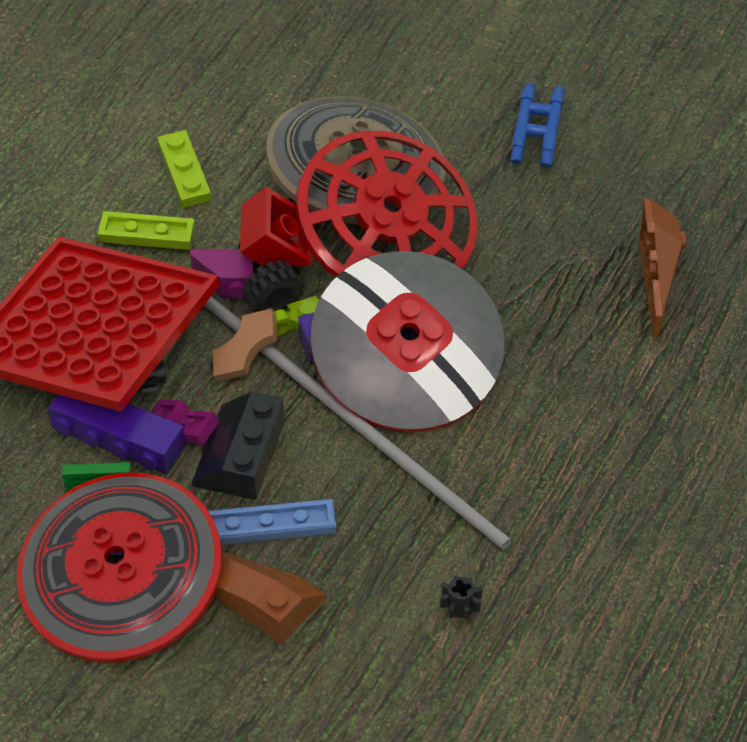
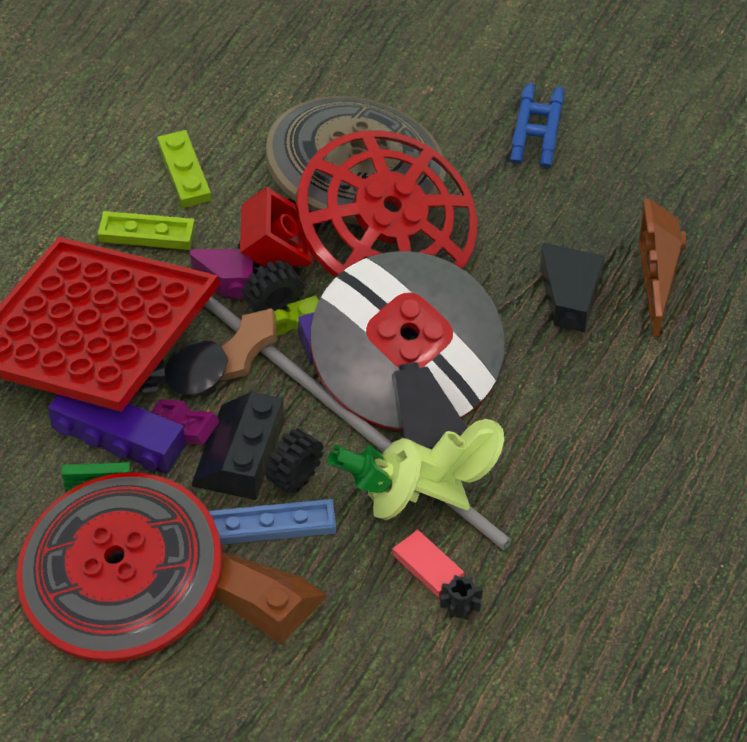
(196, 368): none -> black dish
(294, 460): none -> black tyre
(410, 468): none -> yellowish green piece
(423, 406): none -> black slope
(426, 562): none -> coral tile
(570, 284): none -> black slope

